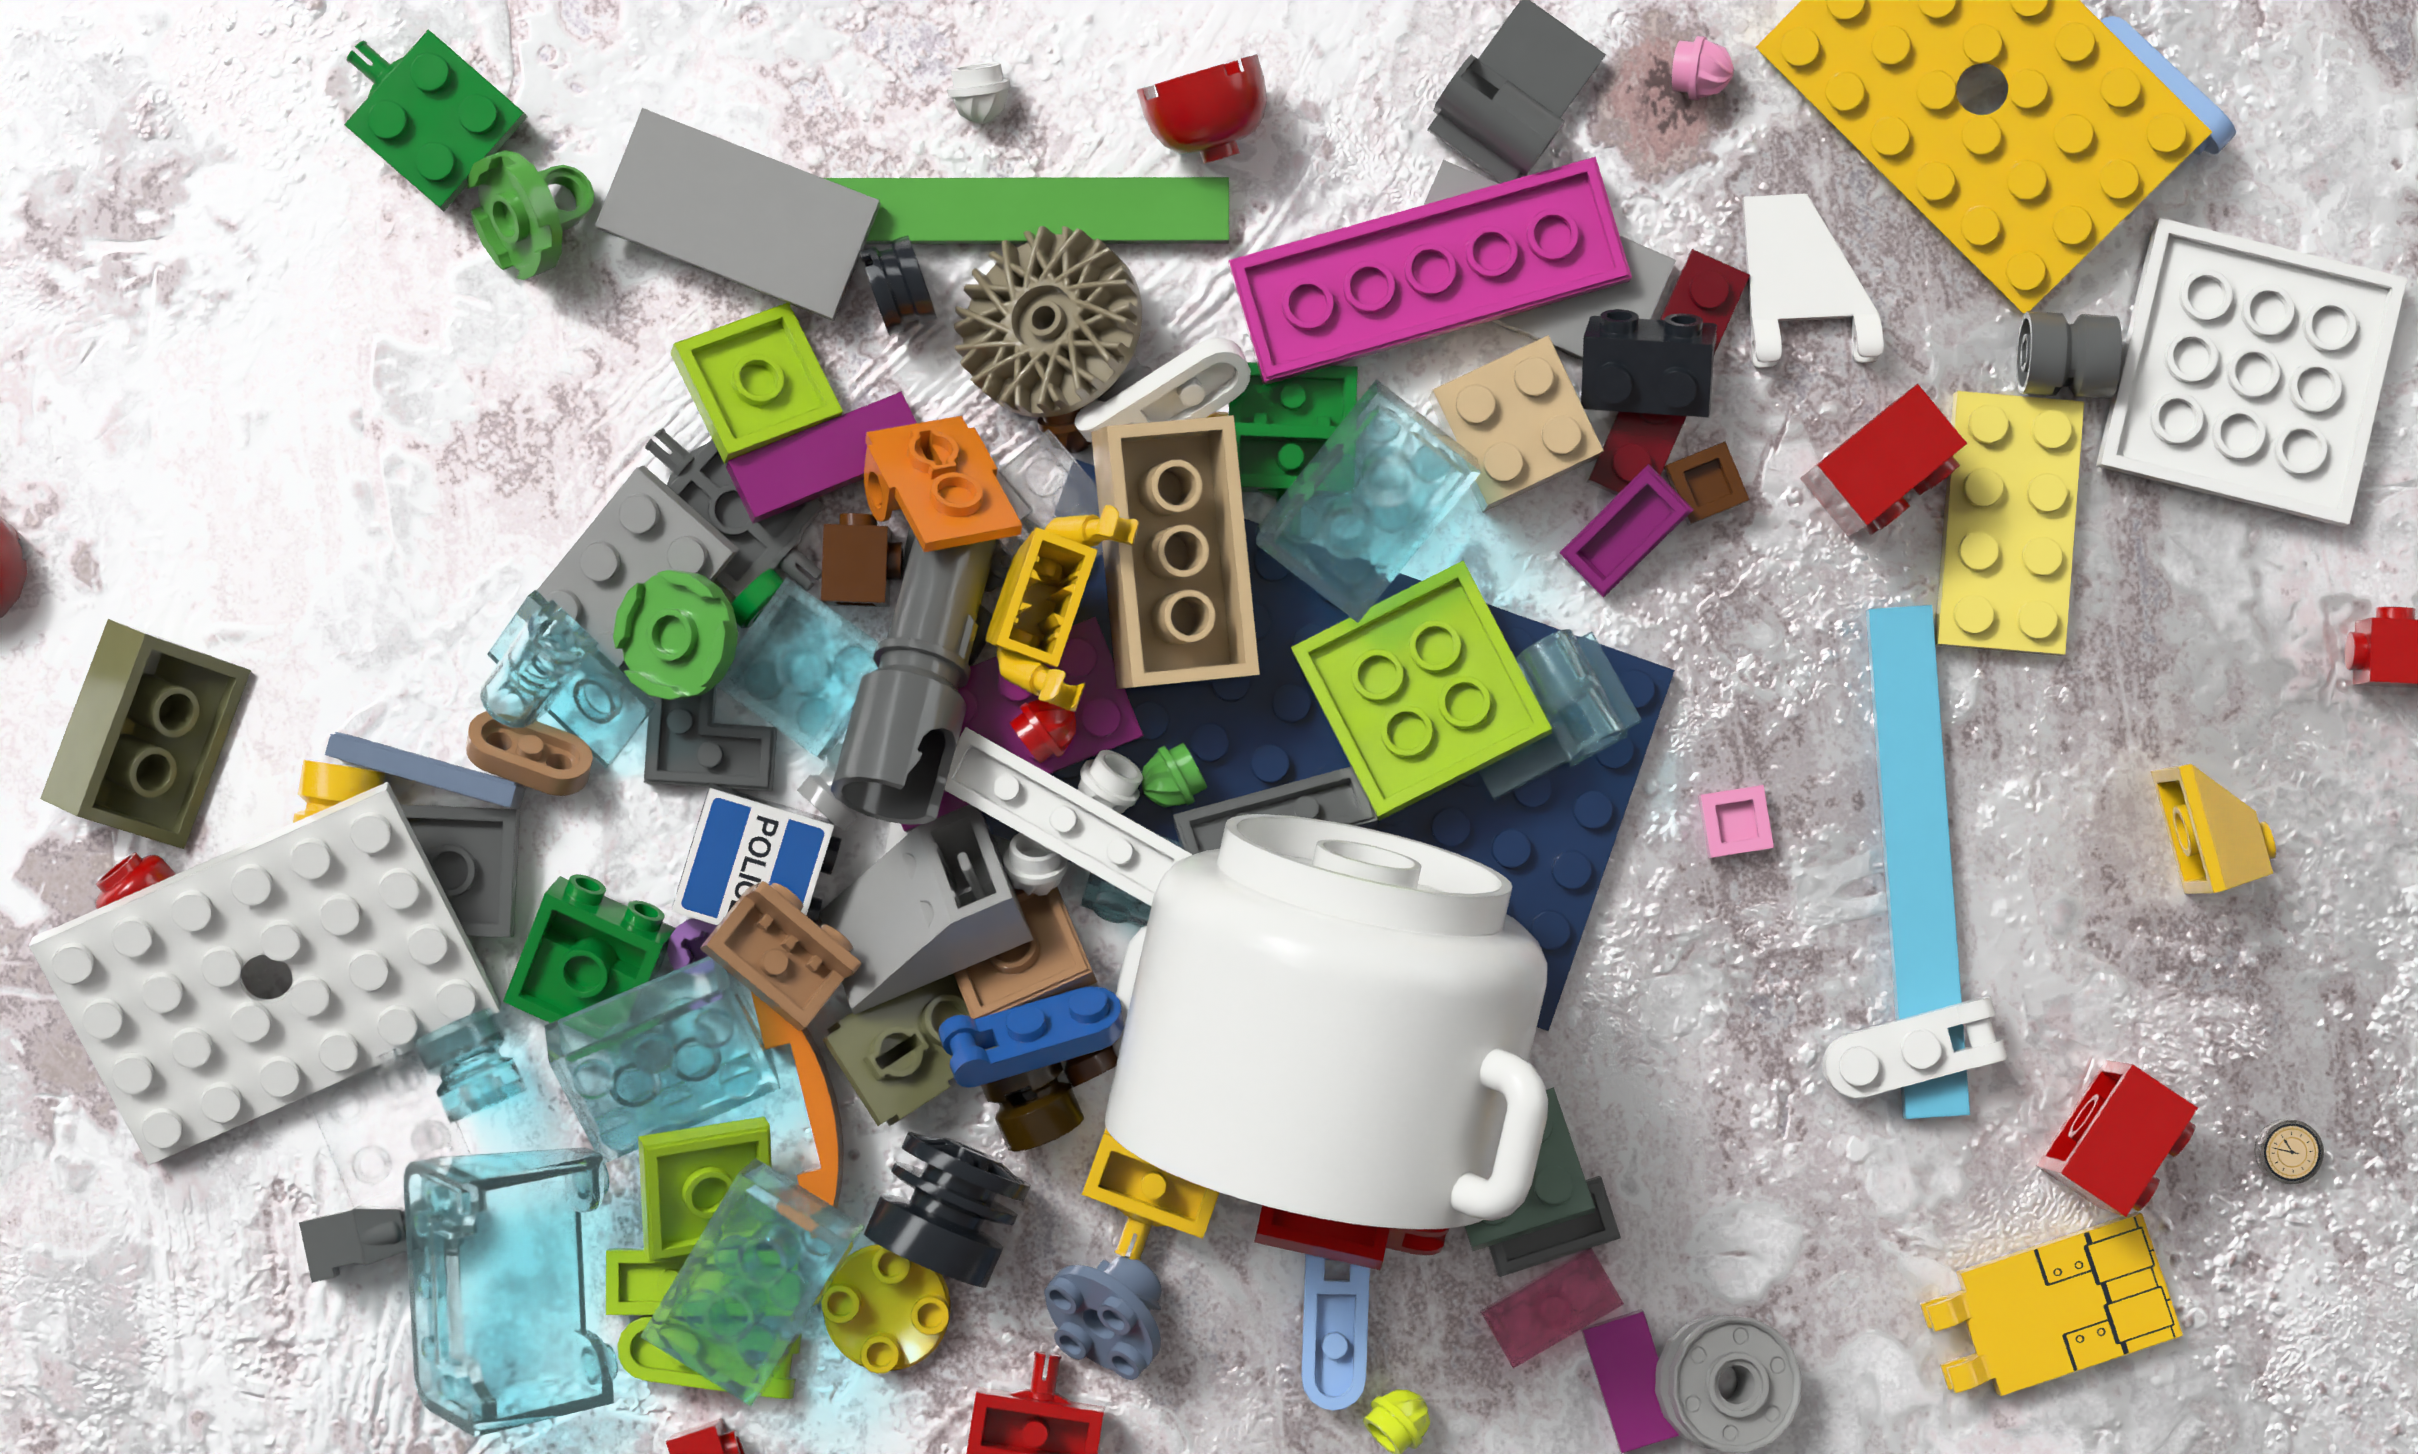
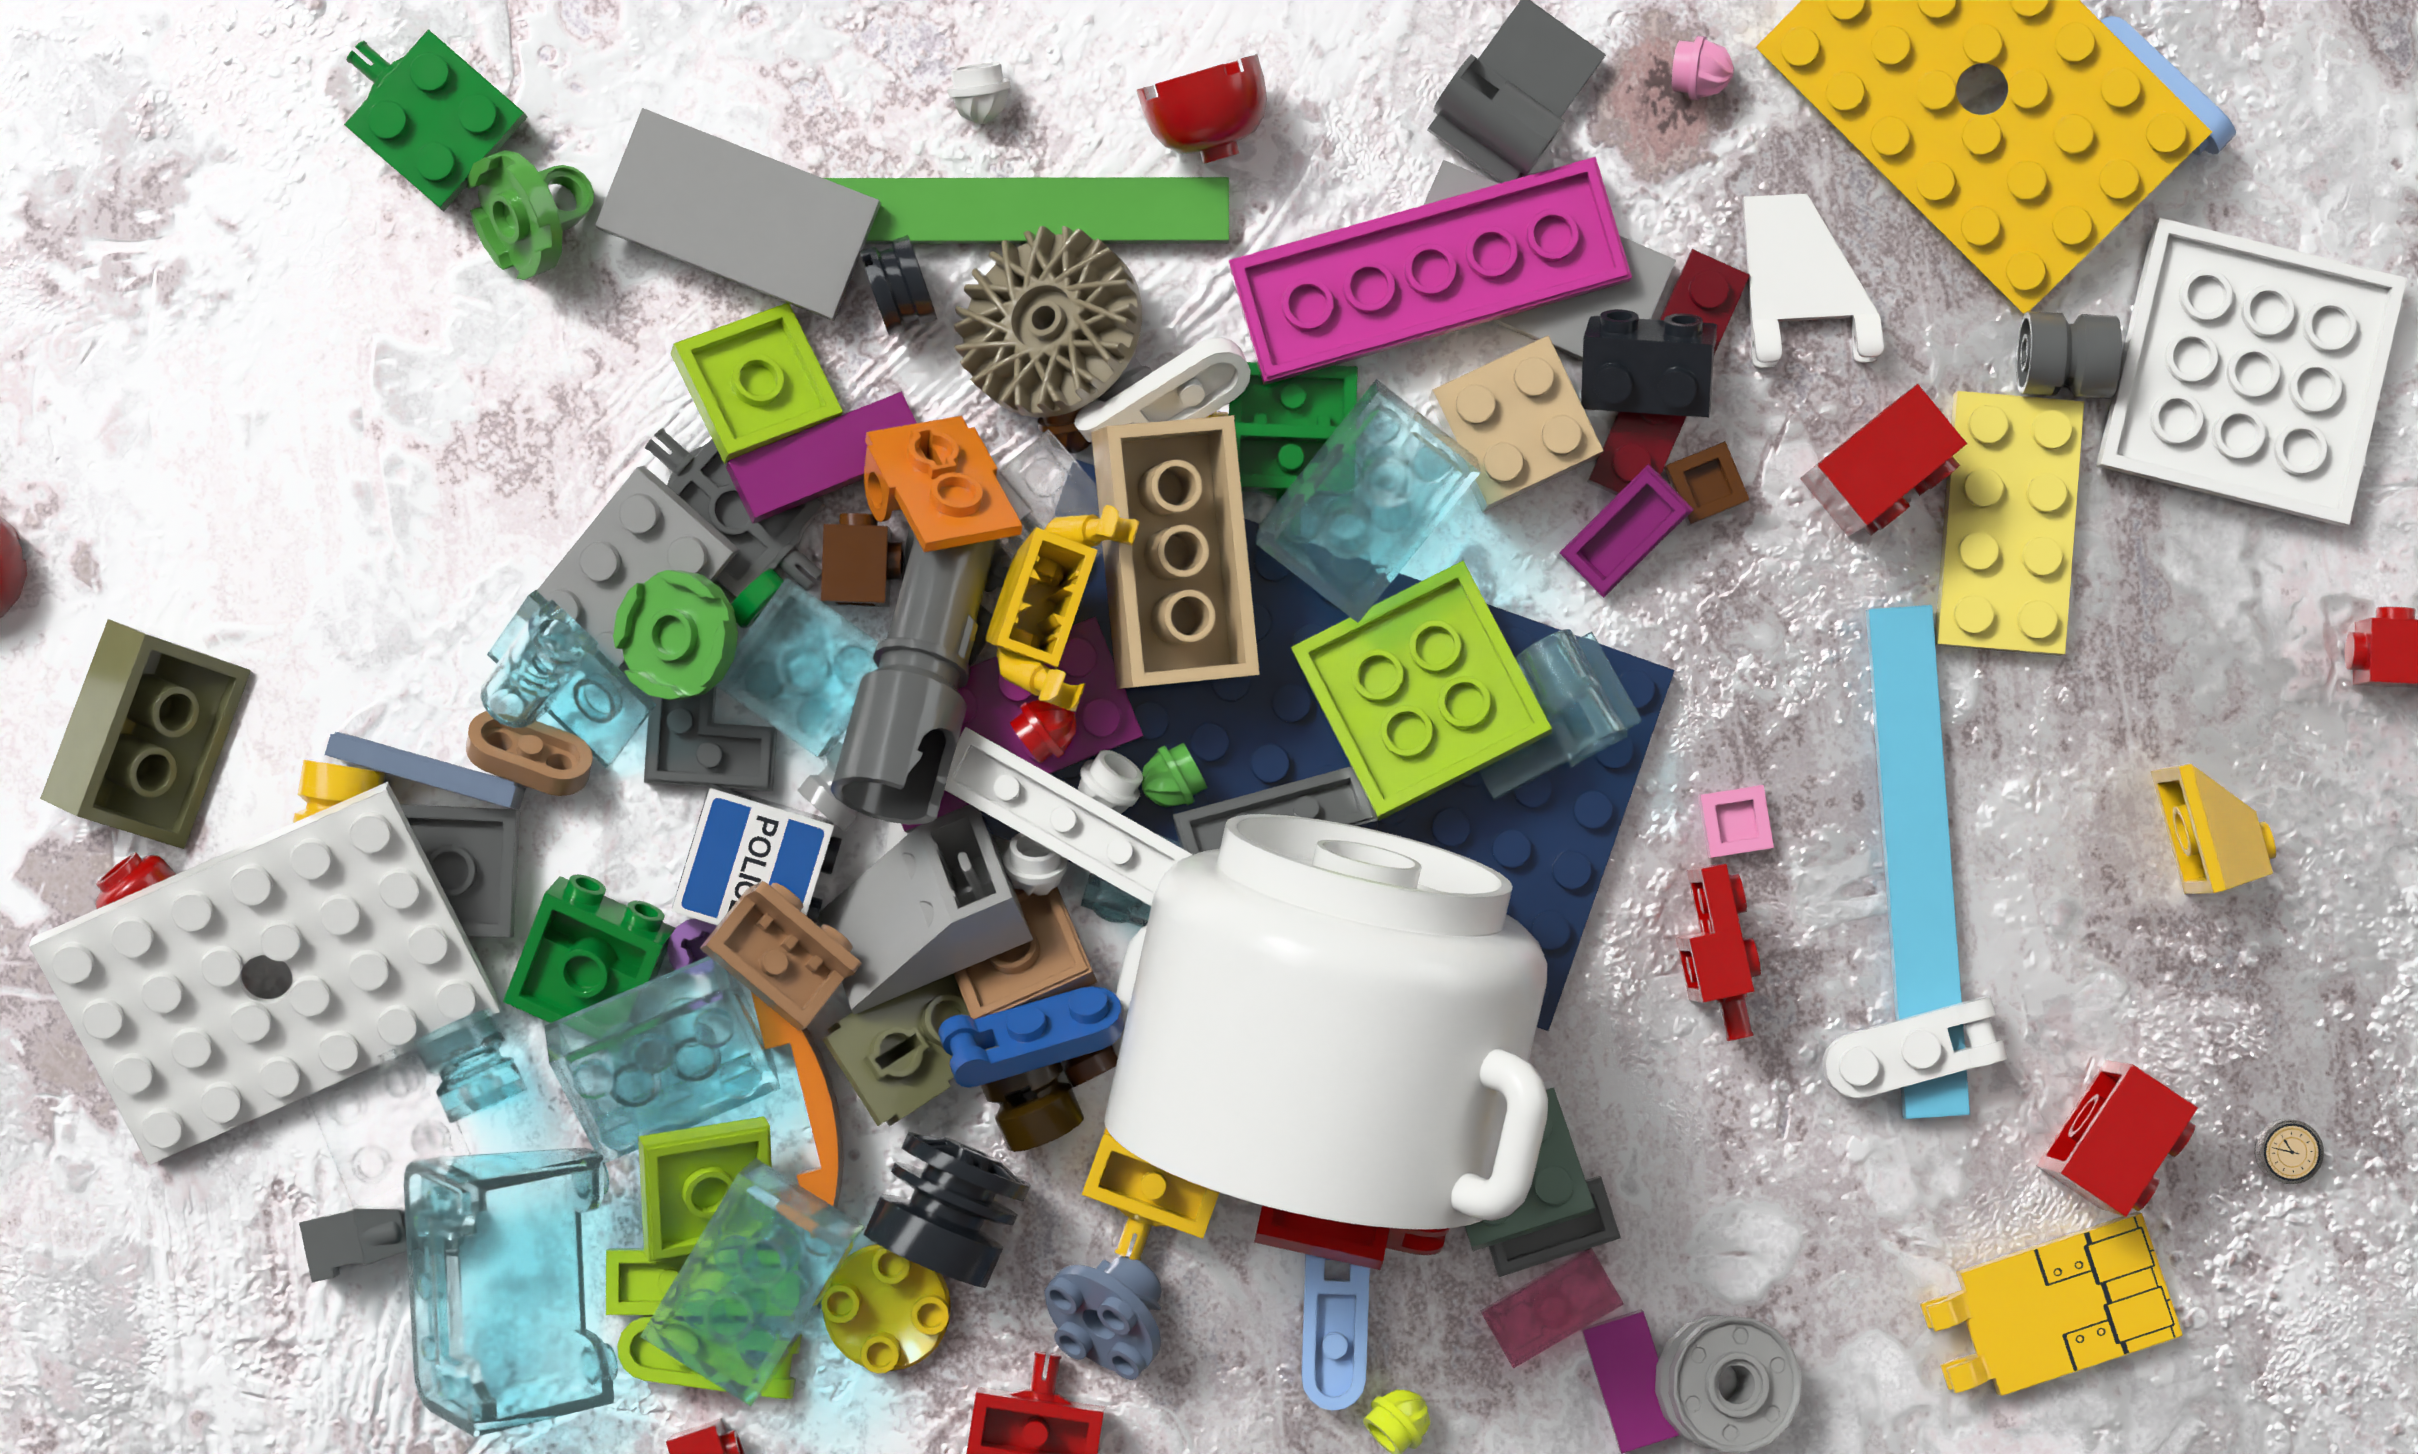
(1719, 959): none -> red plate

